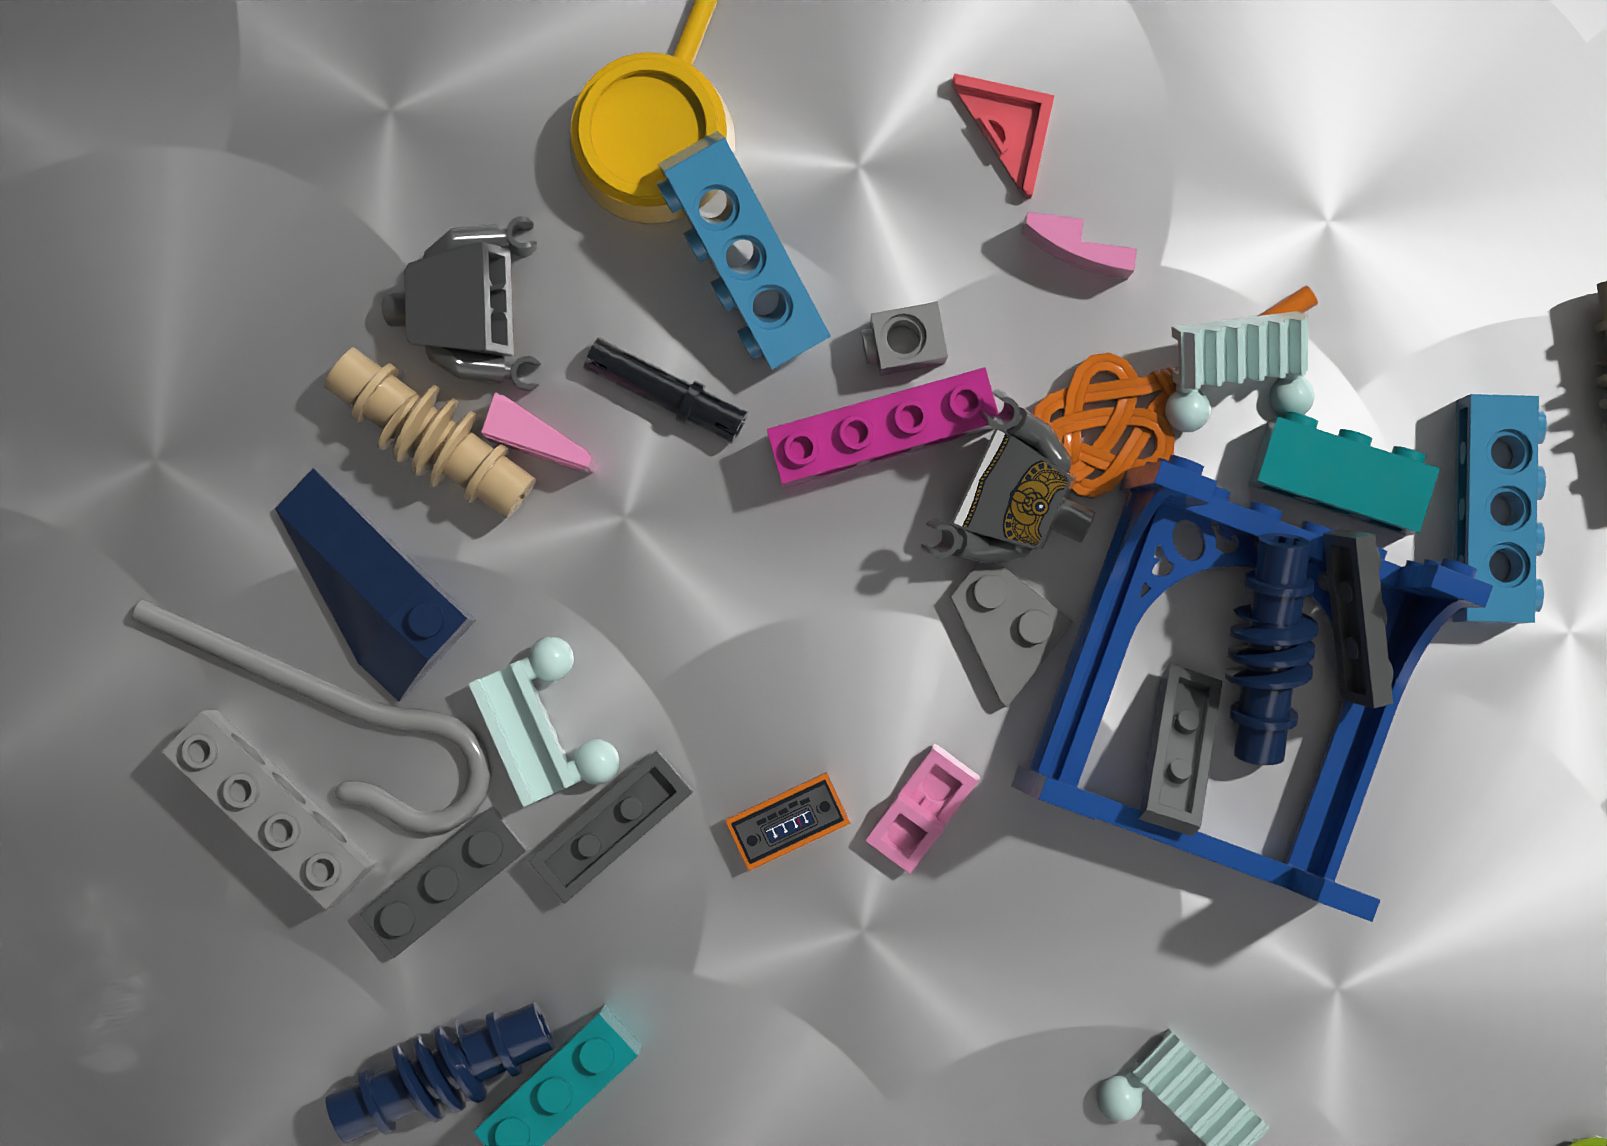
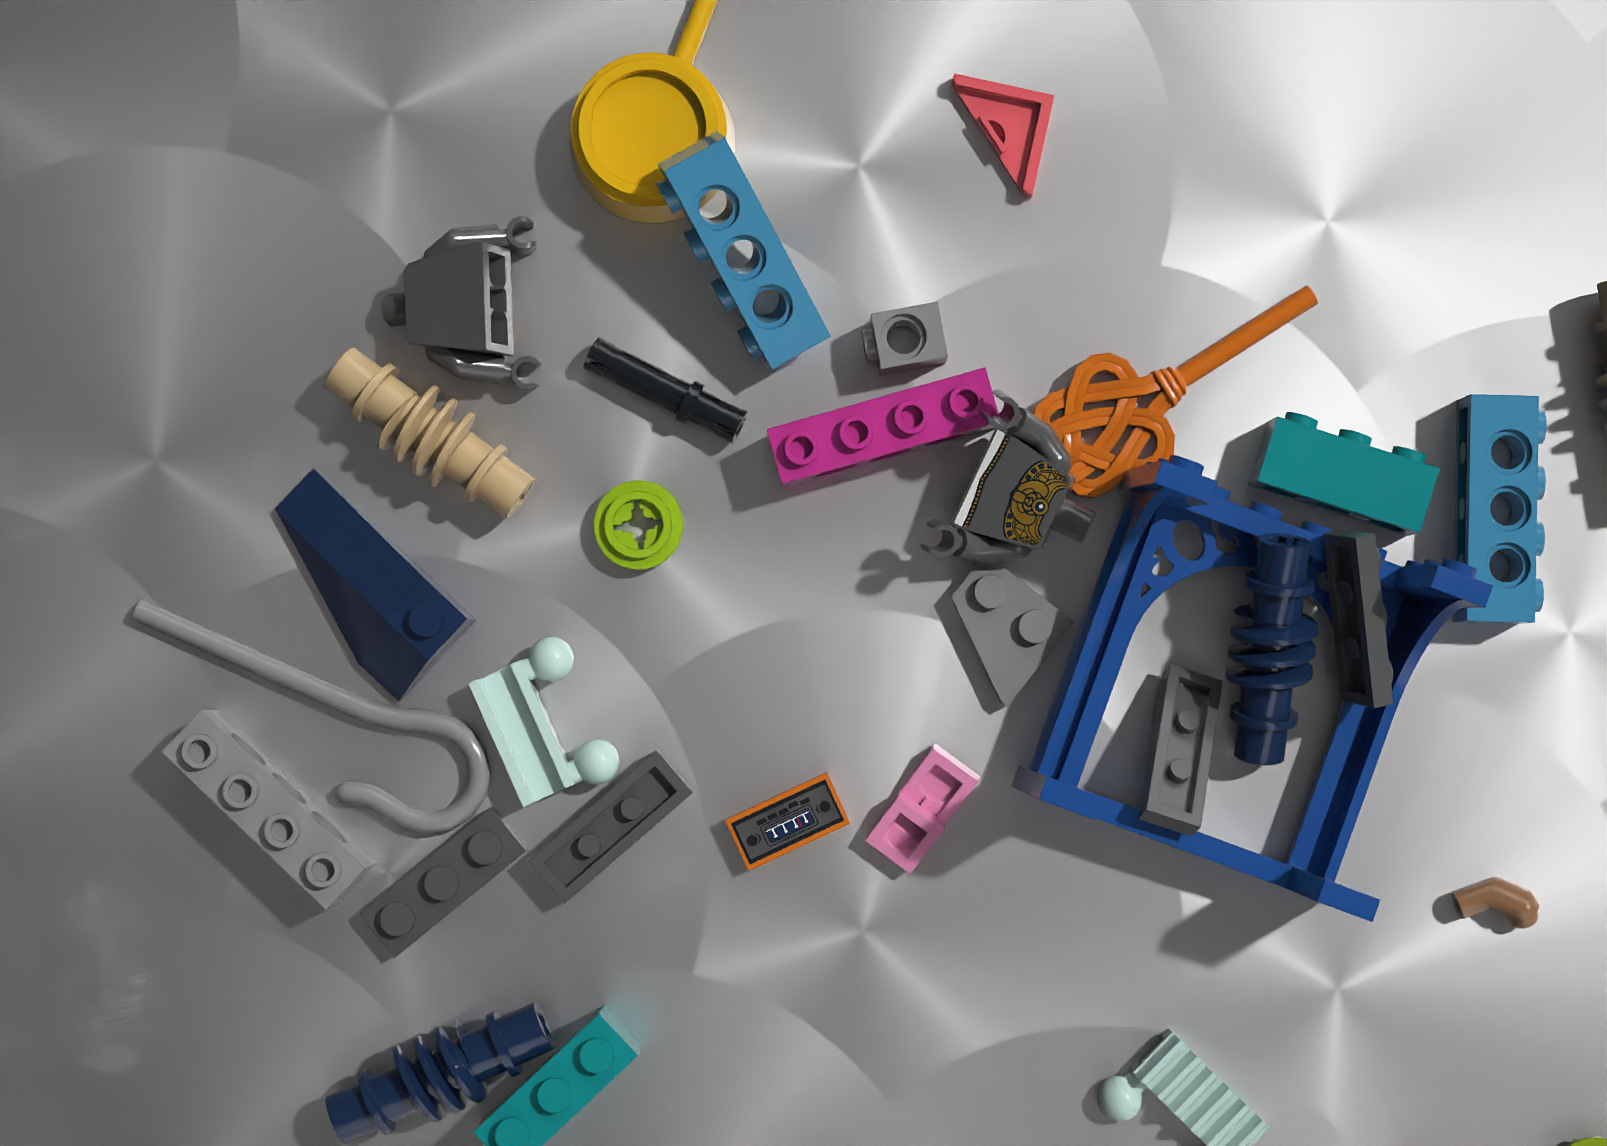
(522, 431): bright pink slope -> none
(655, 504): none -> lime gear
(1062, 239): bright pink slope -> none
(1239, 351): light aqua gear -> none
(1502, 895): none -> medium nougat arm

